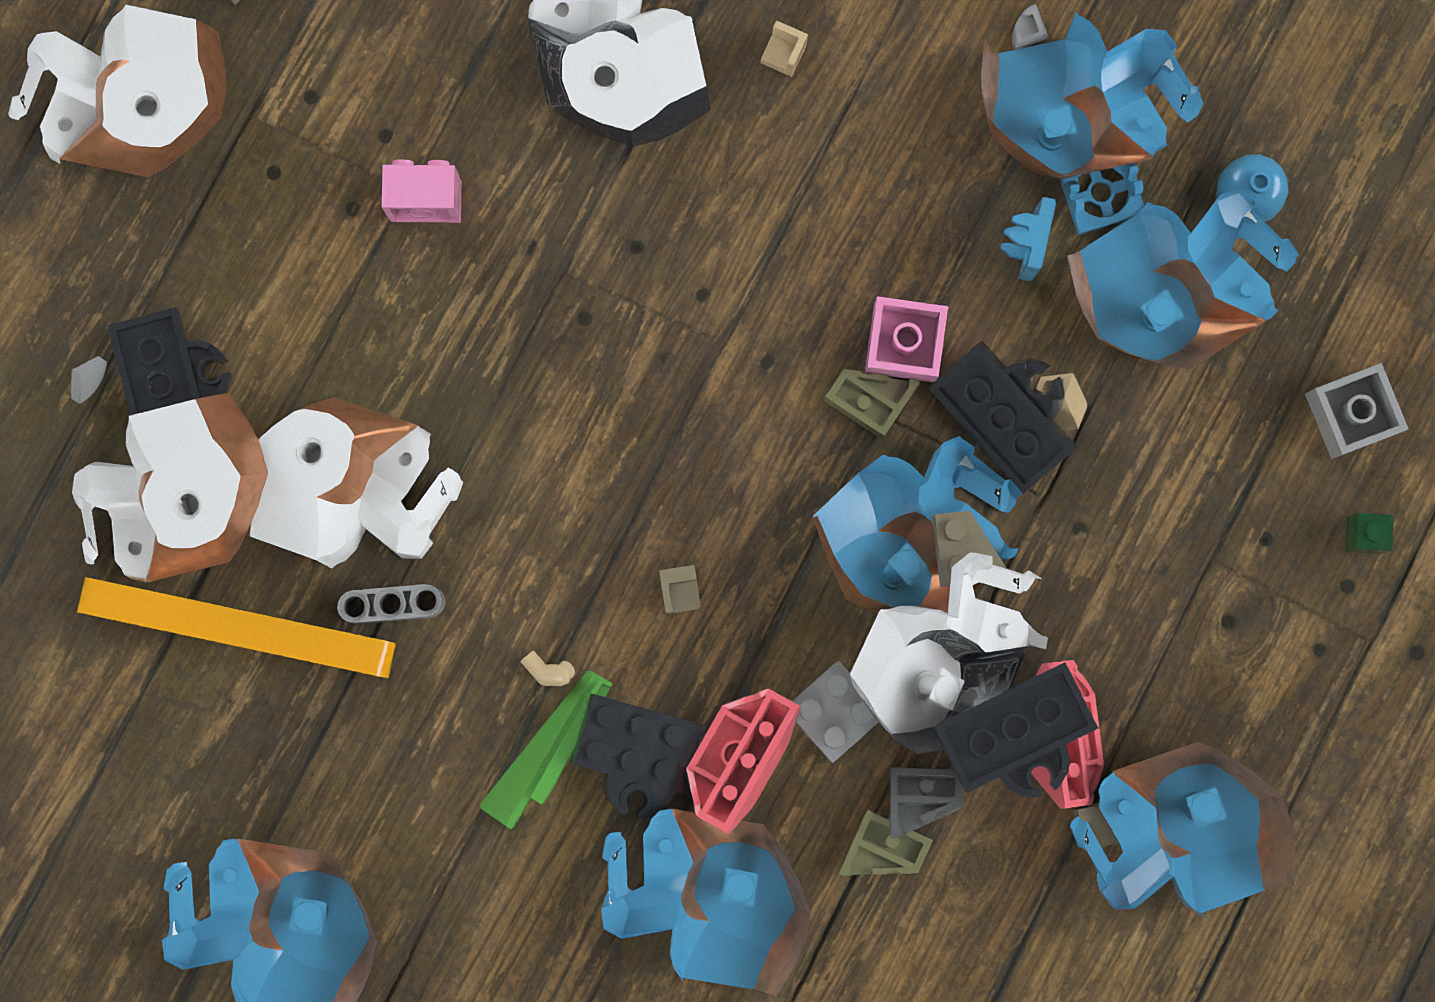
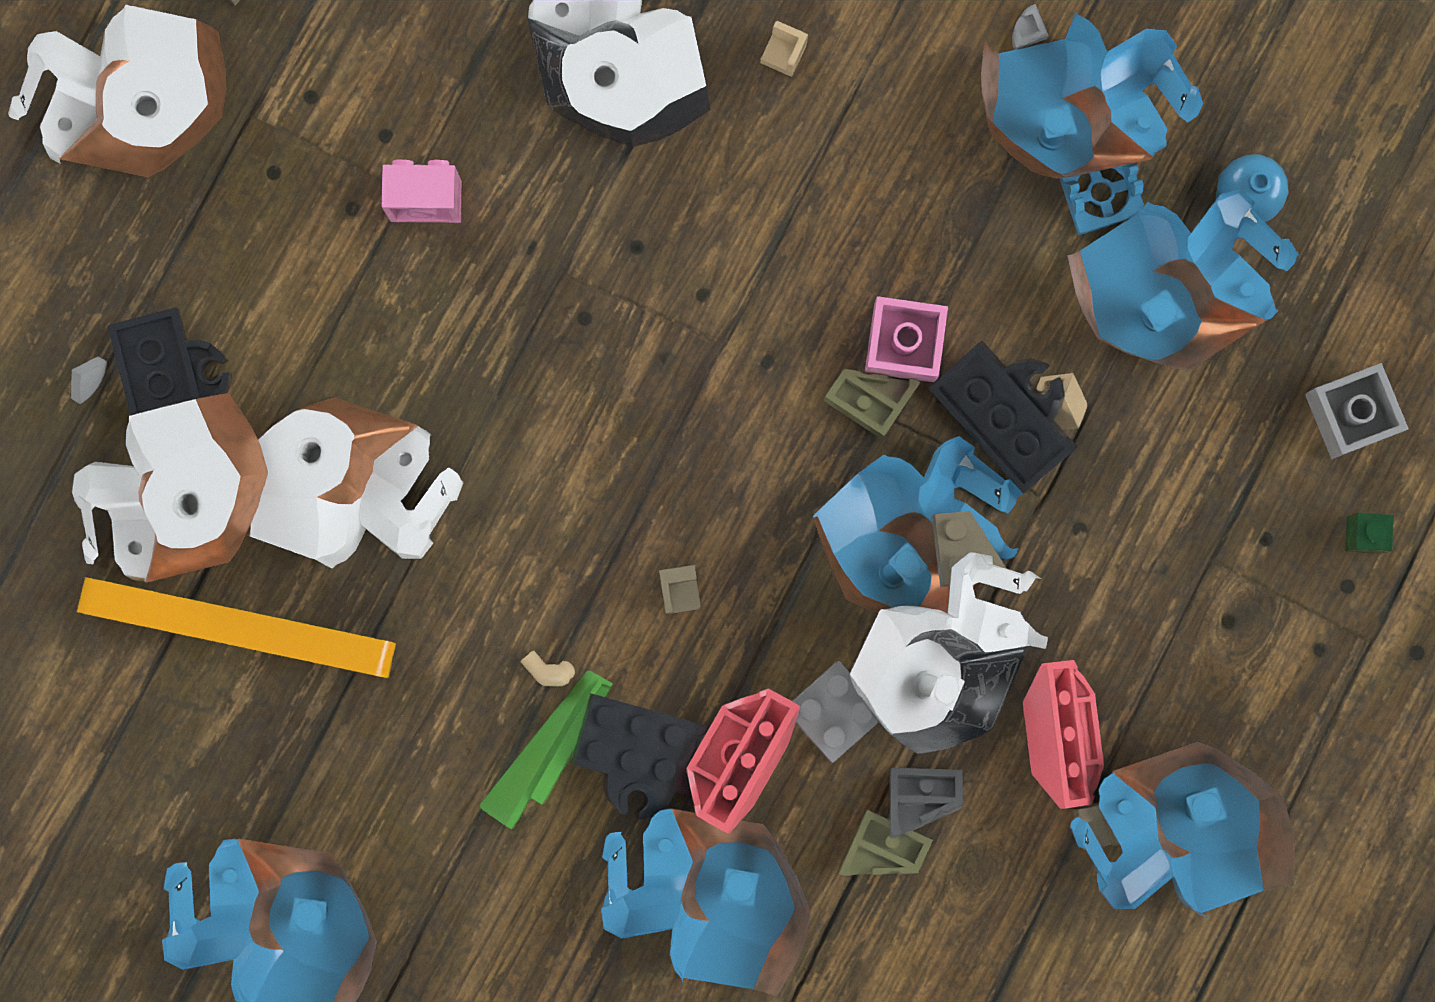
(374, 599): light grey beam -> none
(1018, 733): black plate -> none
(1030, 238): dark azure piece -> none

